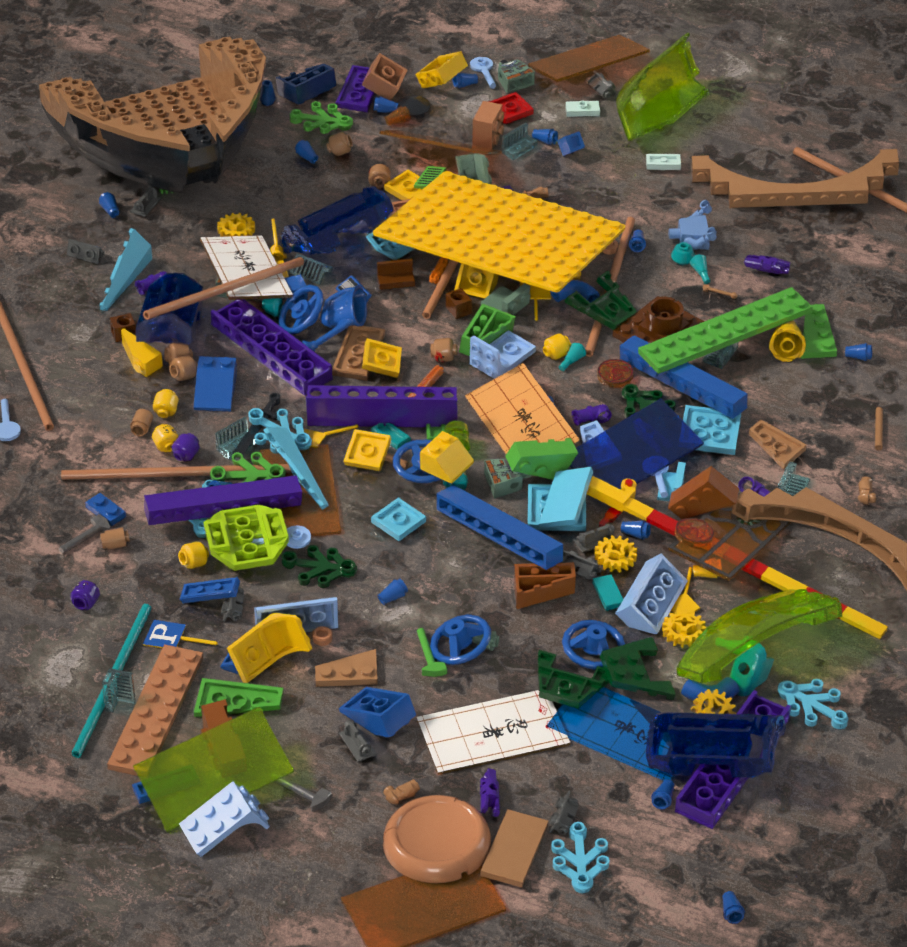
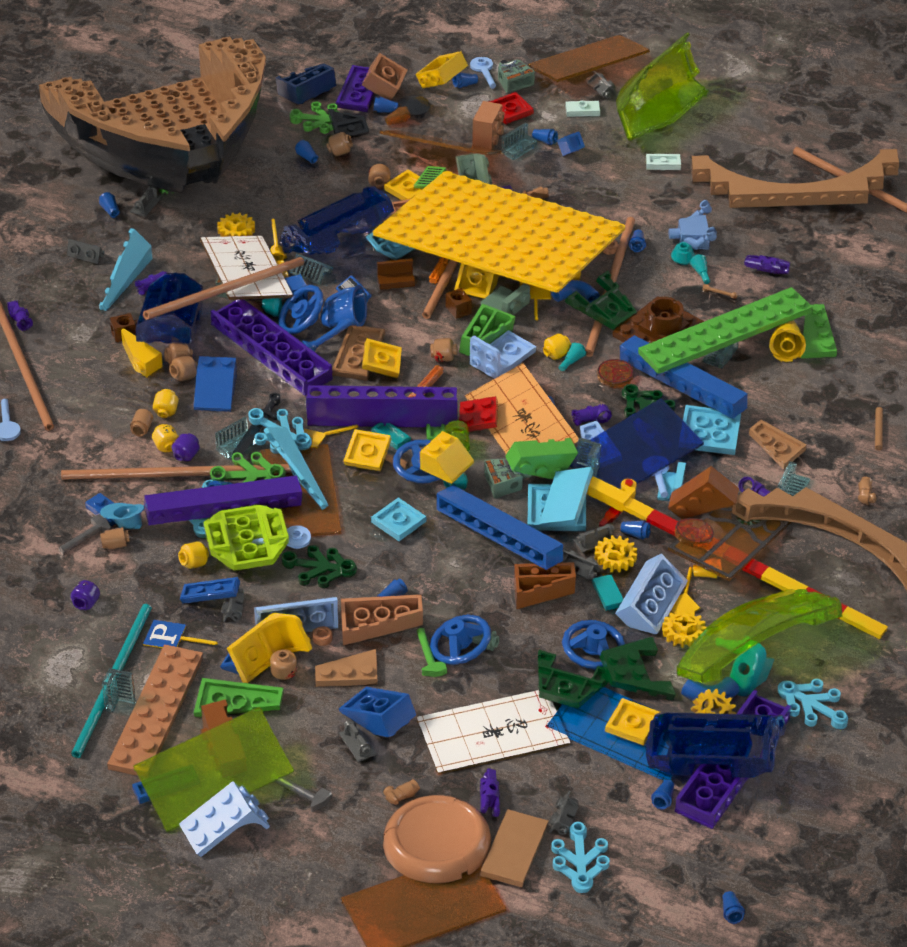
(19, 314): none -> dark purple connector
(124, 514): none -> dark azure piece
(267, 94): blue cone -> none
(283, 664): none -> medium nougat head
(349, 124): none -> black wing
(379, 616): none -> nougat wedge
(479, 413): none -> red plate
(589, 454): none -> clear light blue panel
(631, 721): none -> yellow plate
(860, 351): blue cone -> none

